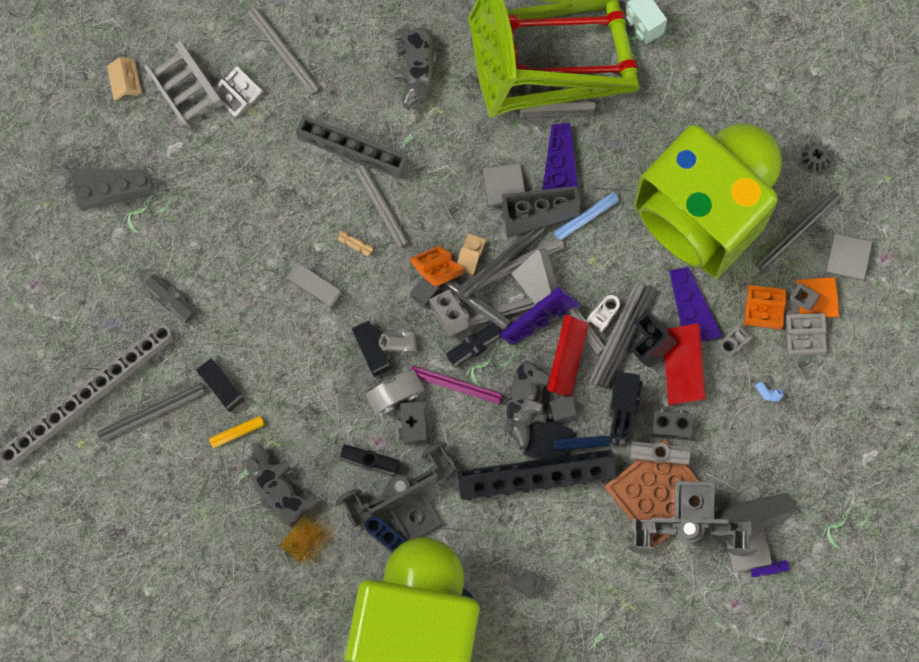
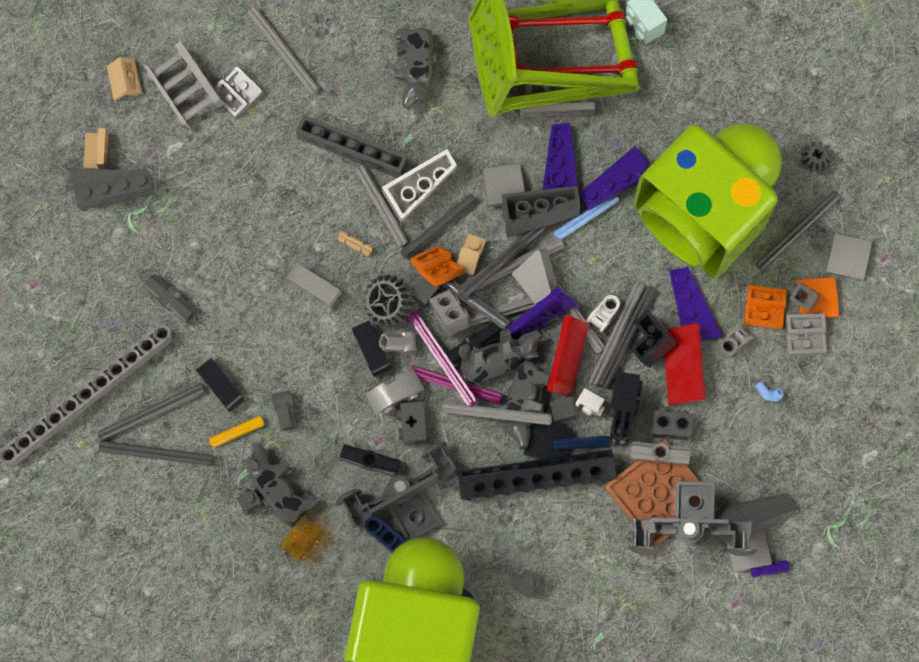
(96, 149): none -> tan panel
(156, 453): none -> dark grey axle
(249, 501): none -> dark grey brick
(284, 406): none -> dark grey piece
(394, 312): none -> dark grey gear
(416, 185): none -> white wedge
(438, 226): none -> dark grey axle
(443, 359): none -> axle
(496, 413): none -> light grey axle
(498, 358): none -> dark grey animal
(590, 403): none -> white brick
(615, 180): none -> dark purple wing

